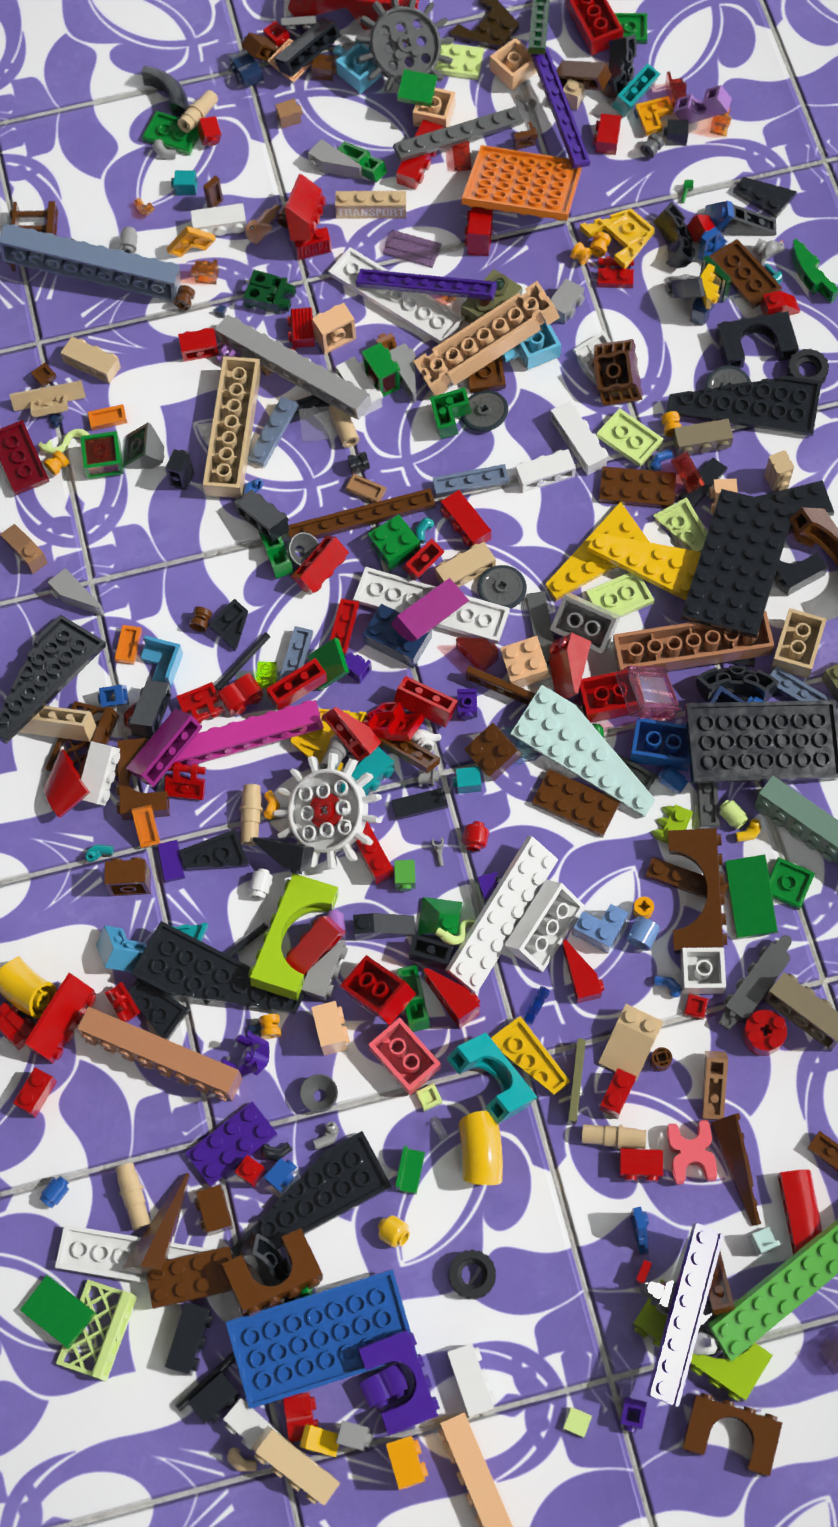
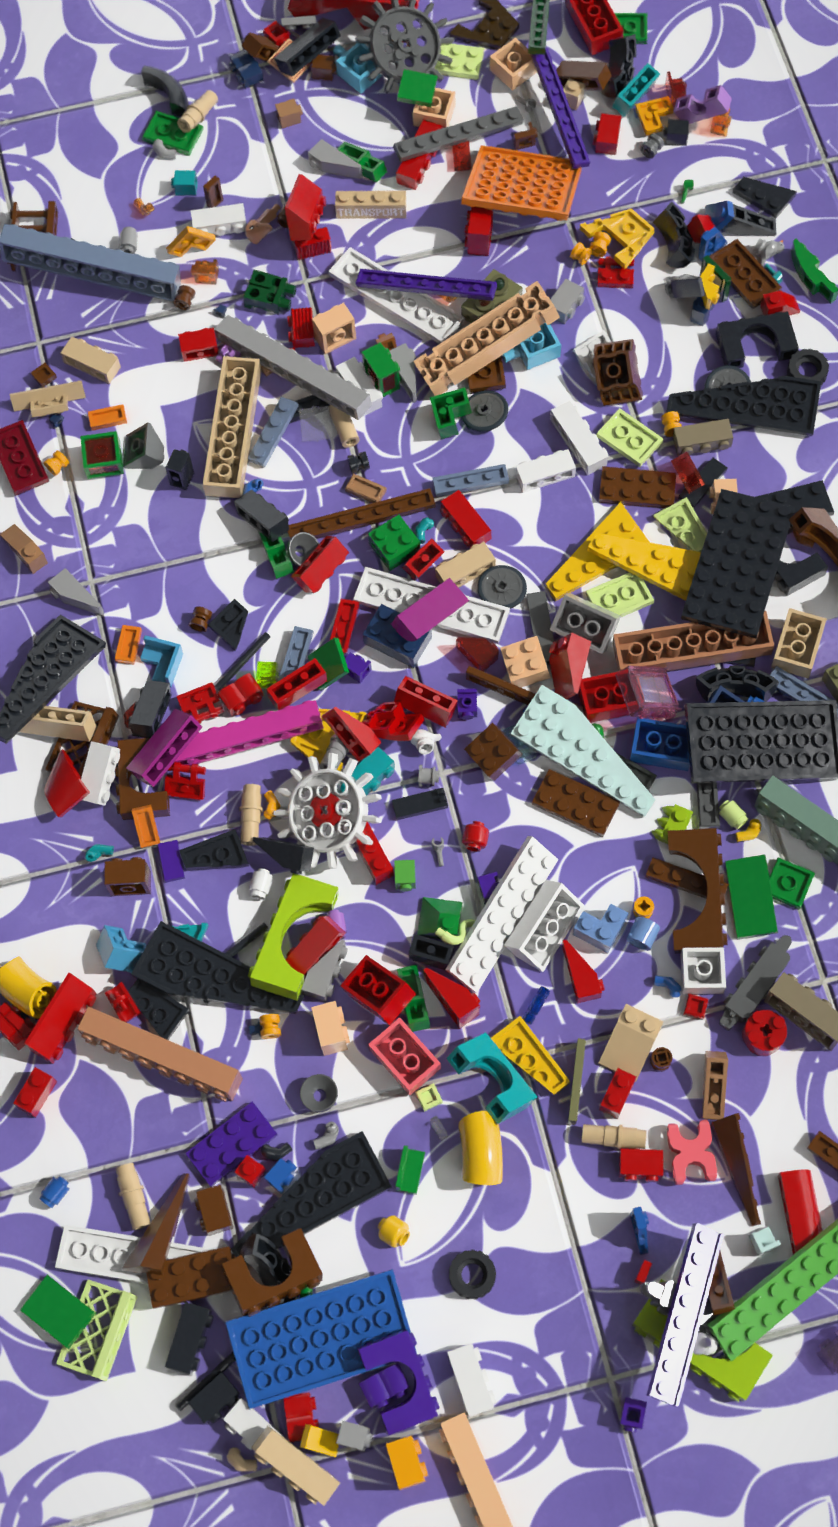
(48, 449): yellowish green animal -> none
(121, 696): blue brick -> none
(209, 131): red brick -> none
(254, 1057): dark purple piece -> none
(383, 926): black slope -> none
(412, 248): clear purple piece -> none
(412, 754): reddish brown plate -> none
(467, 780): teal brick -> none
(577, 1422): yellowish green tile -> none
(658, 458): blue arm -> none
(673, 779): blue brick -> none
(763, 1430): reddish brown arch -> none
(779, 471): tan brick -> none

